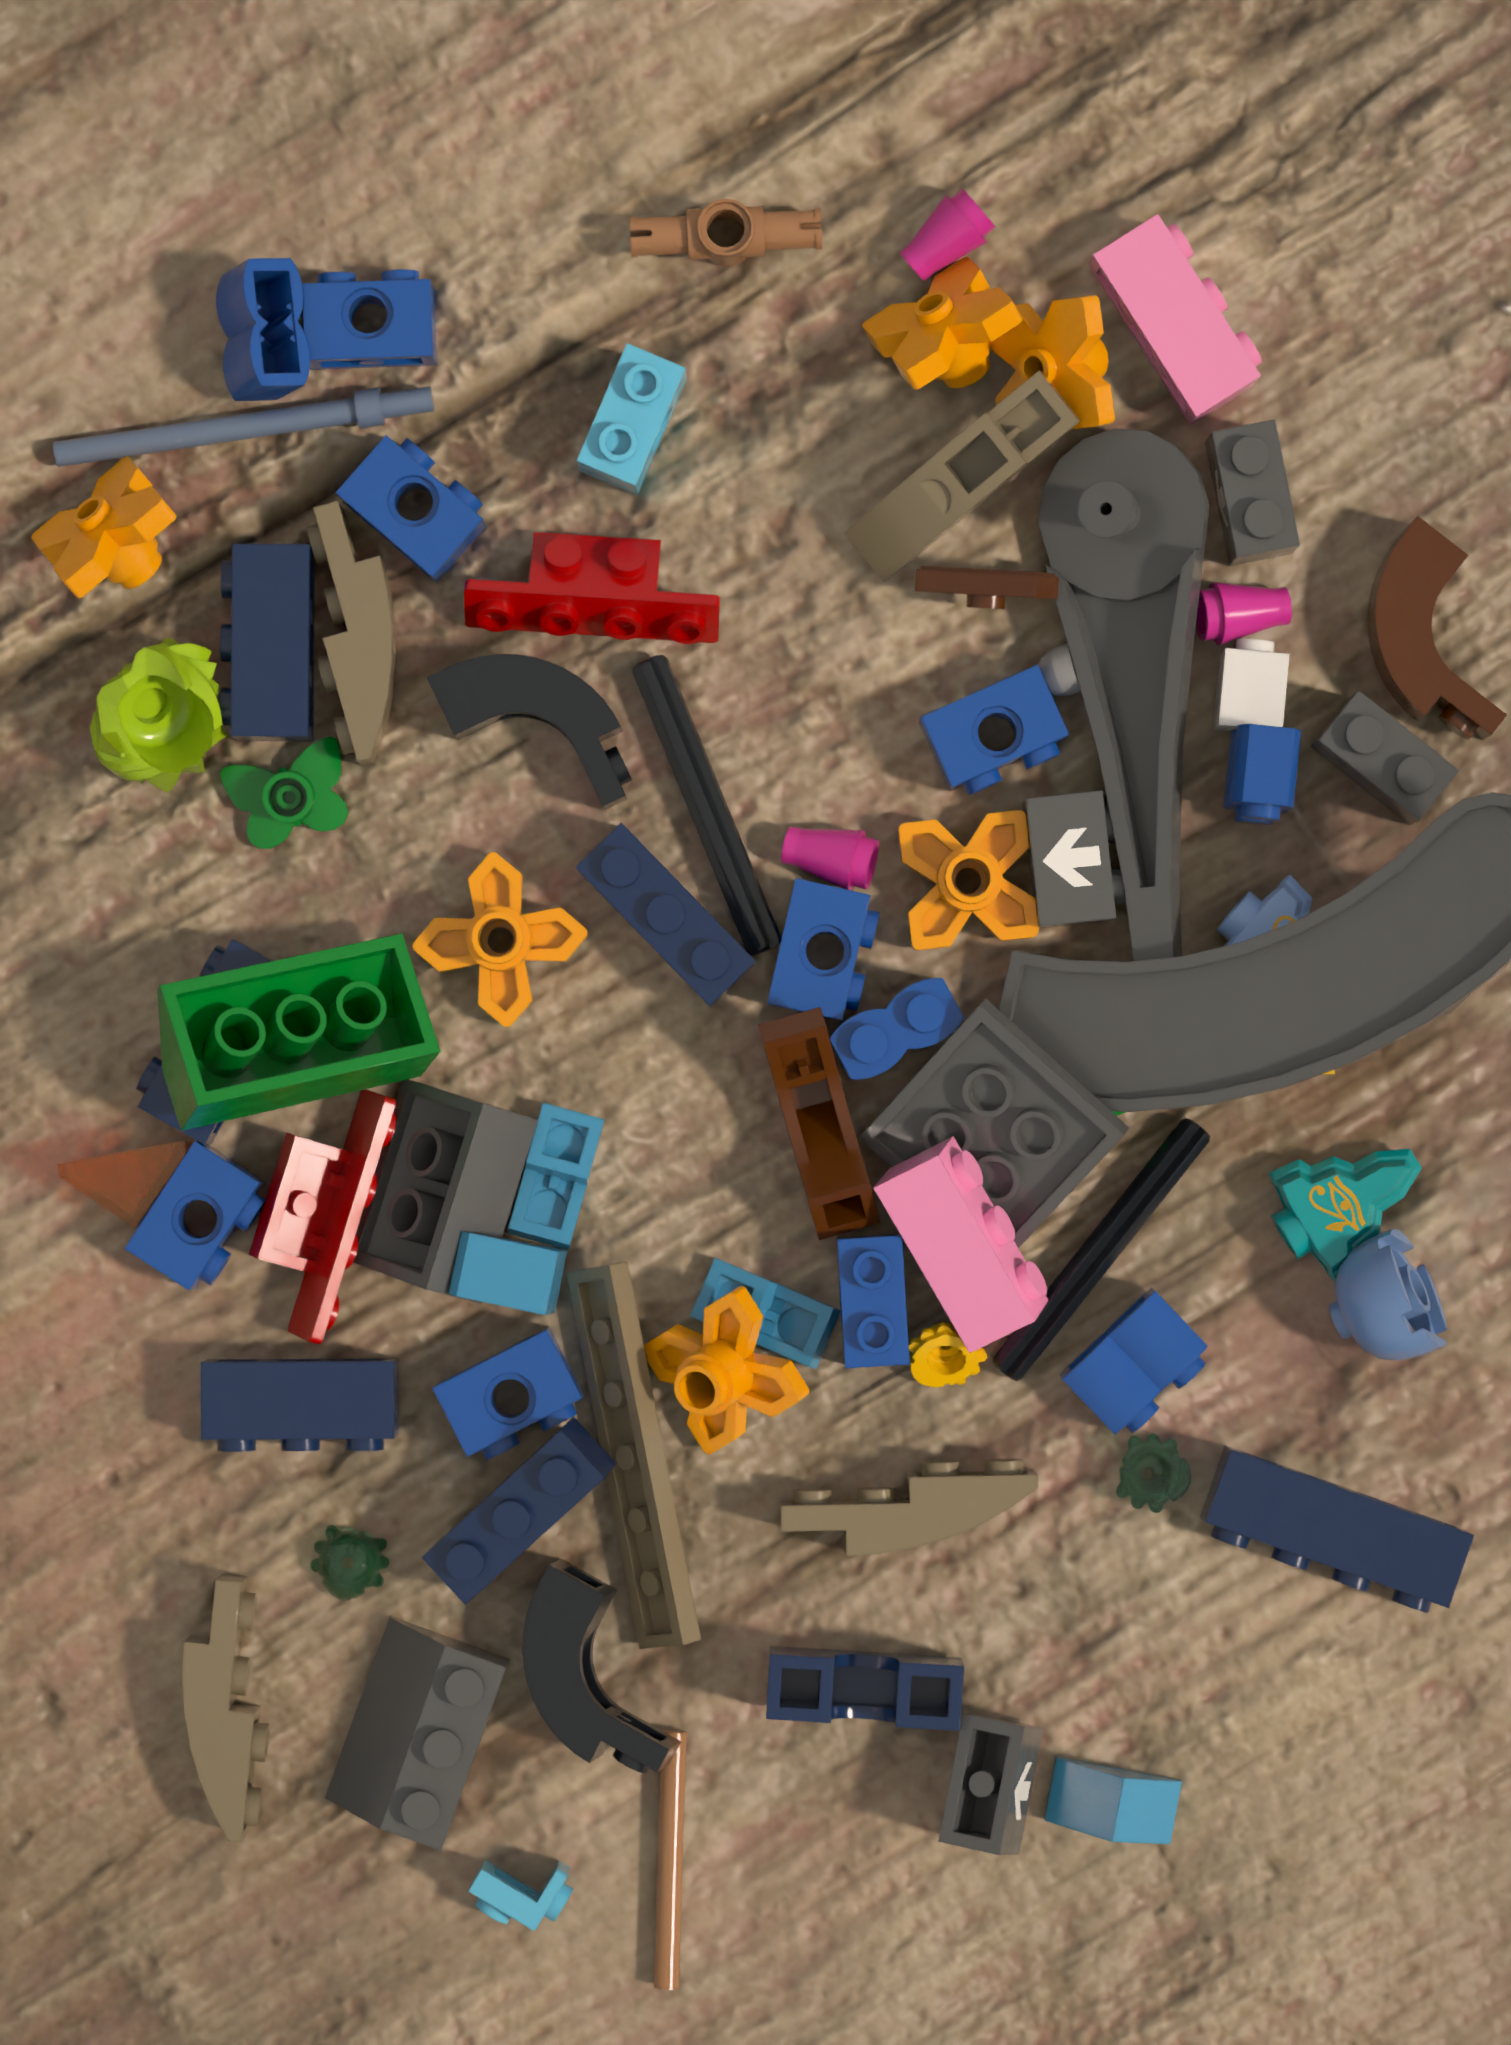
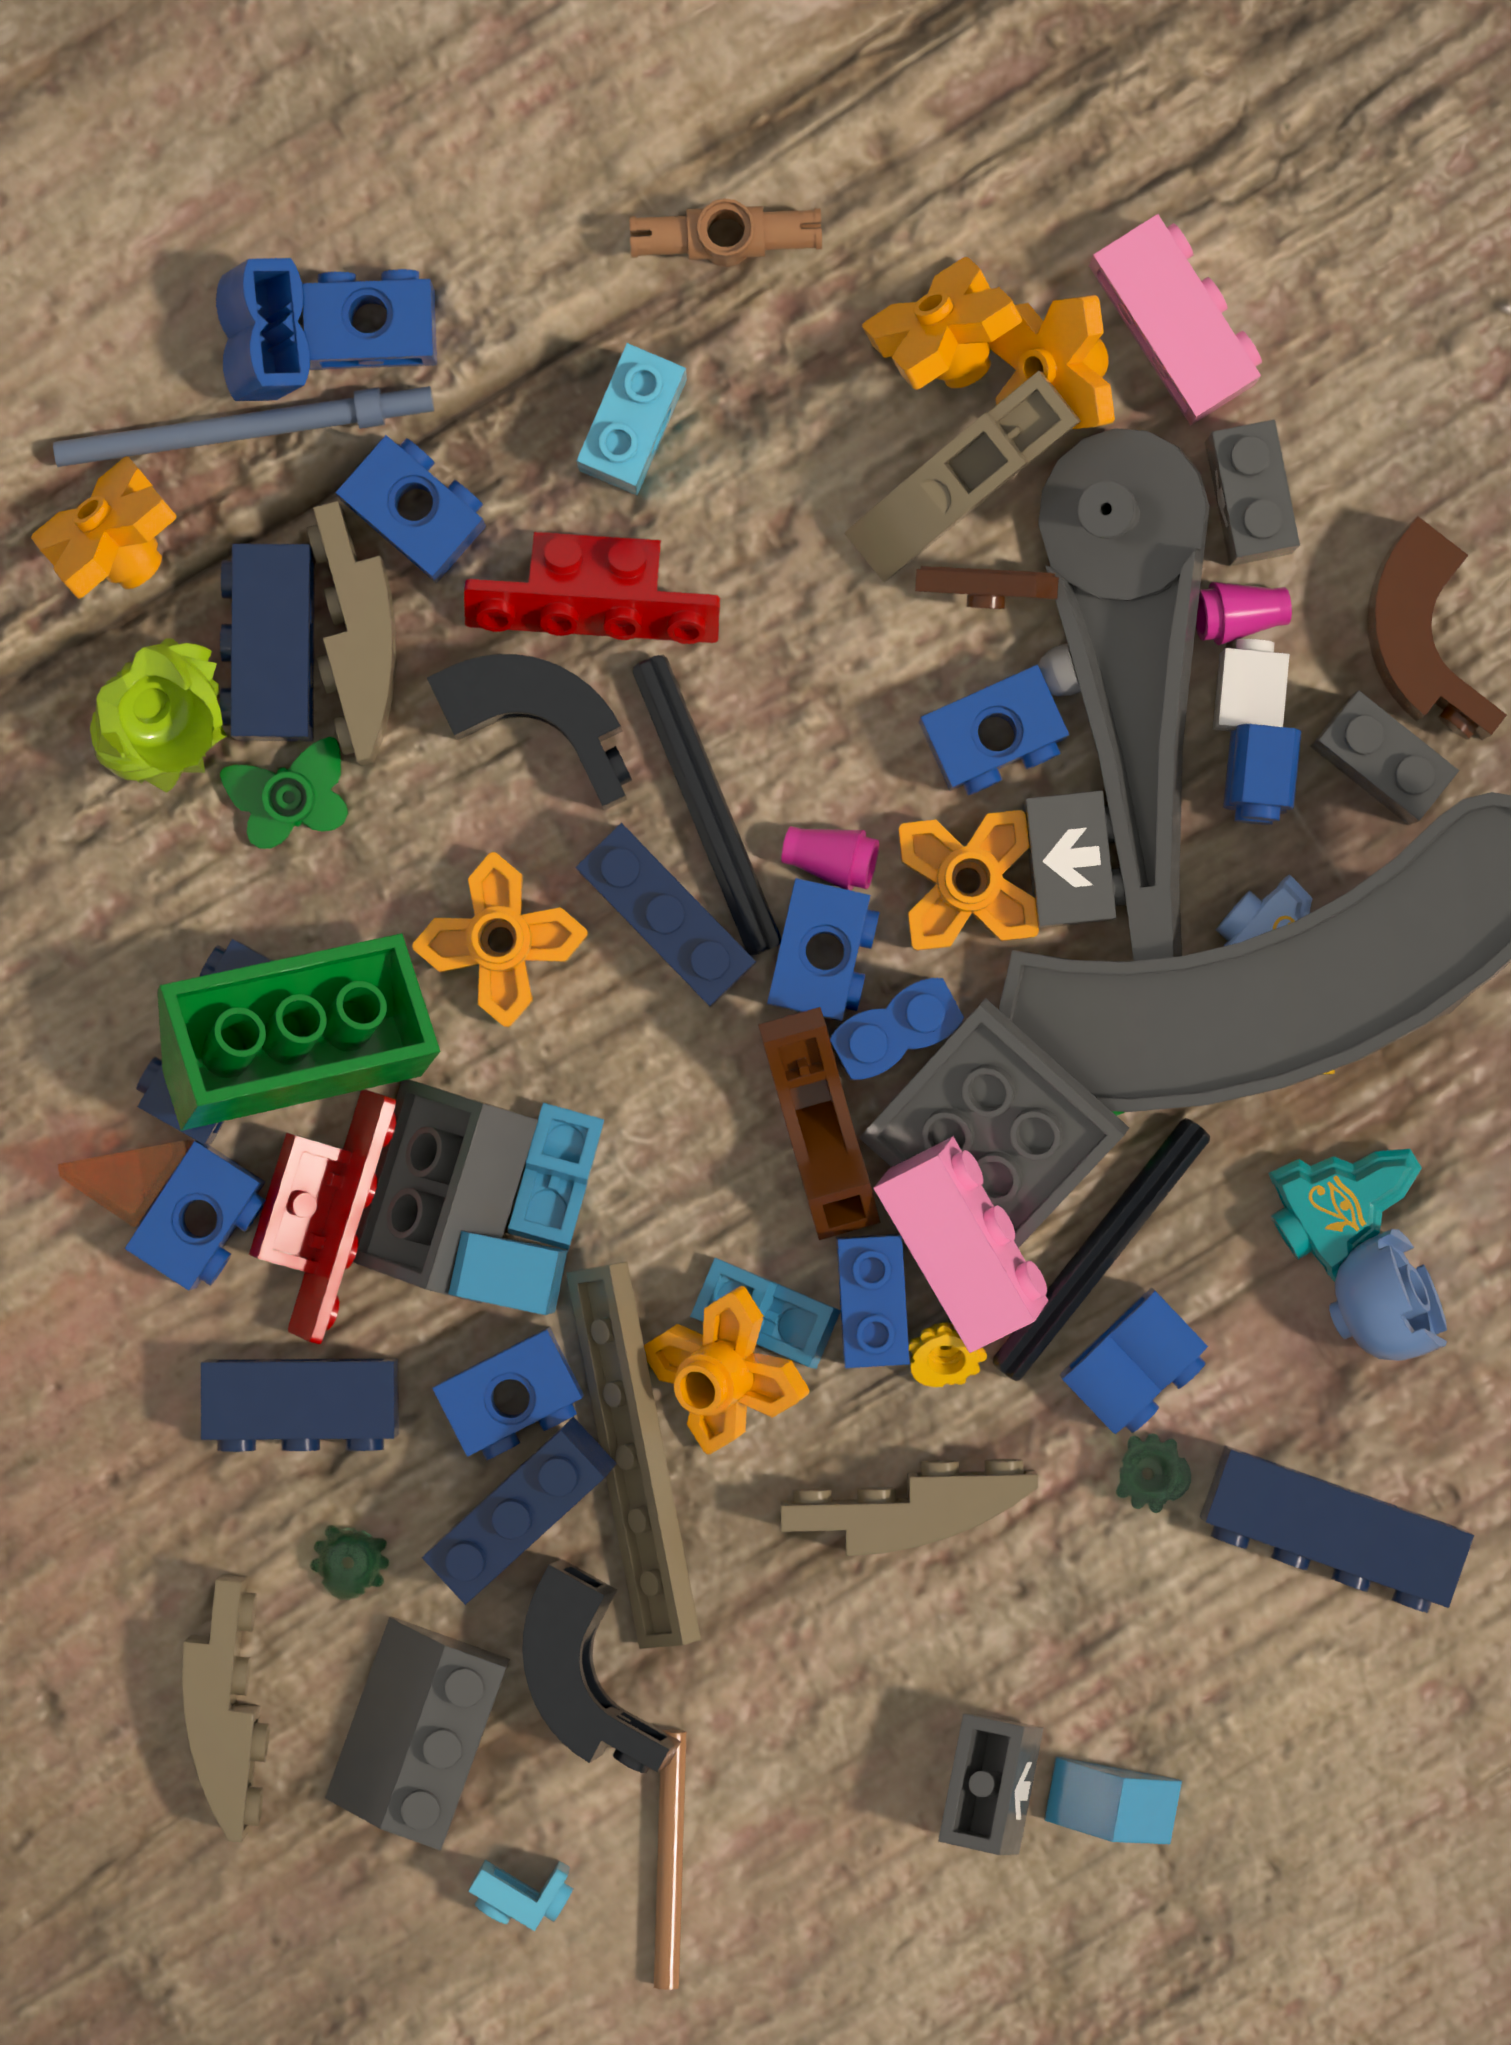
(864, 1685): dark blue arch -> none
(947, 235): dark pink cone -> none

